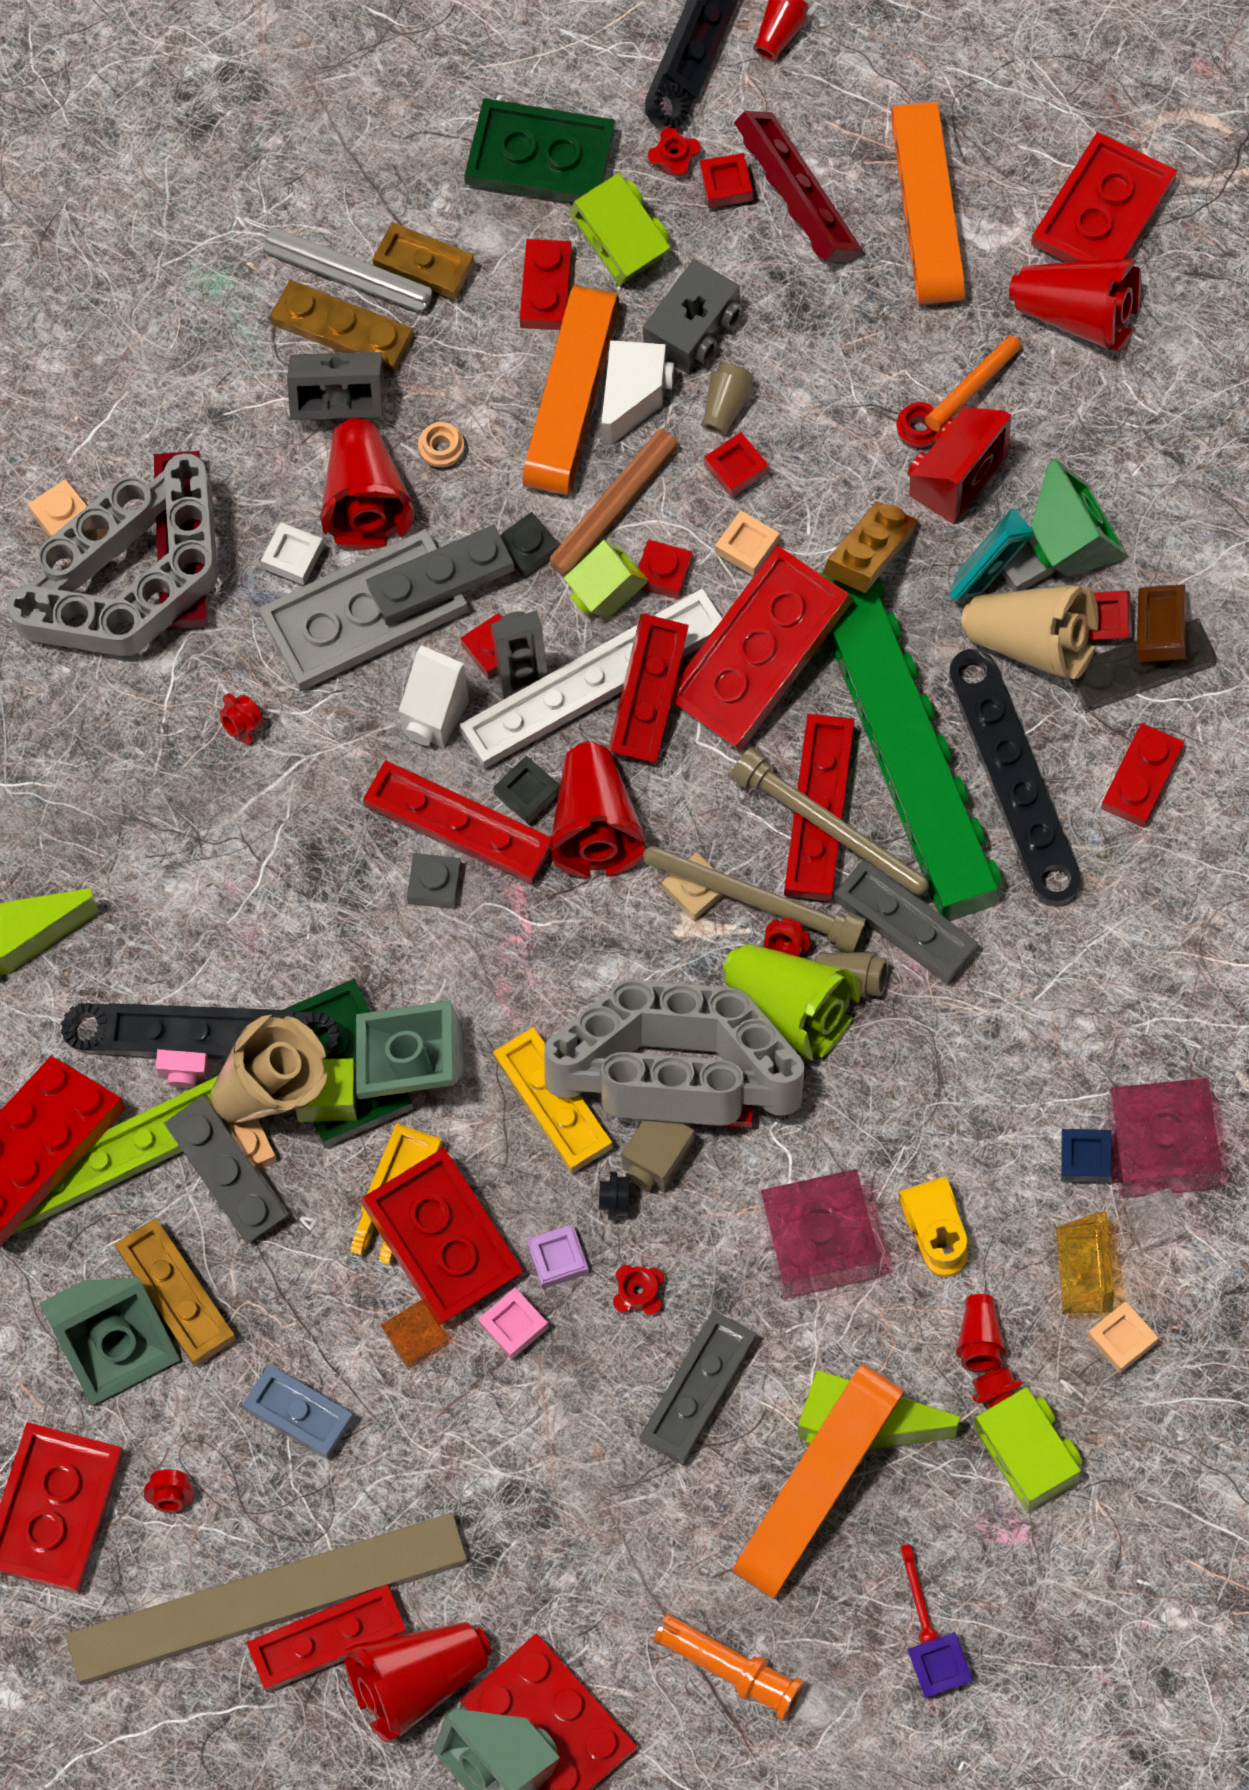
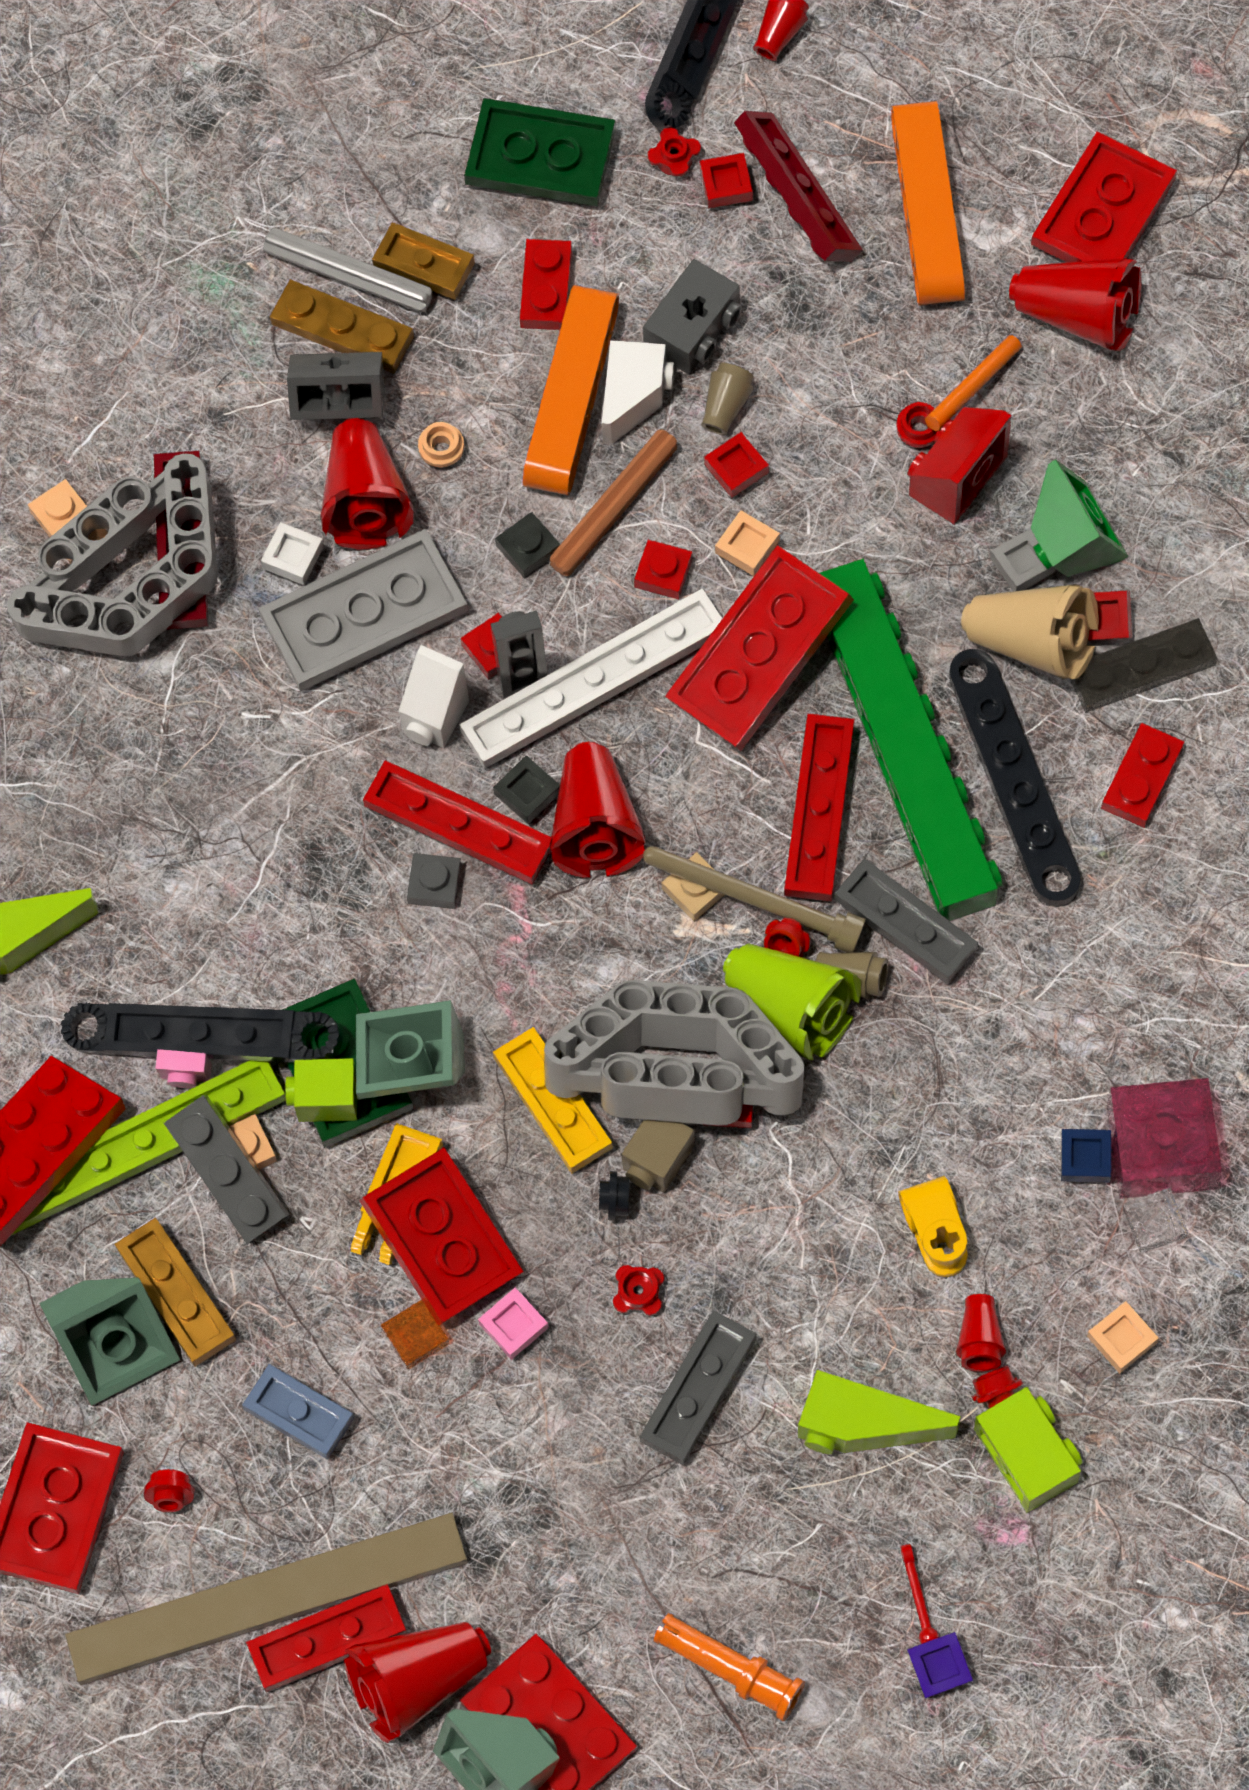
(240, 717): red plate -> none
(269, 1070): tan cone -> none
(440, 575): dark grey plate -> none
(557, 1256): lavender tile -> none
(604, 580): lime brick -> none
(620, 228): lime brick -> none
(648, 688): red plate -> none
(755, 772): dark tan piece -> none
(818, 1480): orange beam -> none
(820, 1234): clear pink brick -> none
(870, 546): pearl gold plate -> none
(991, 556): teal slope -> none
(1085, 1265): clear yellow slope -> none
(1161, 623): reddish brown tile -> none

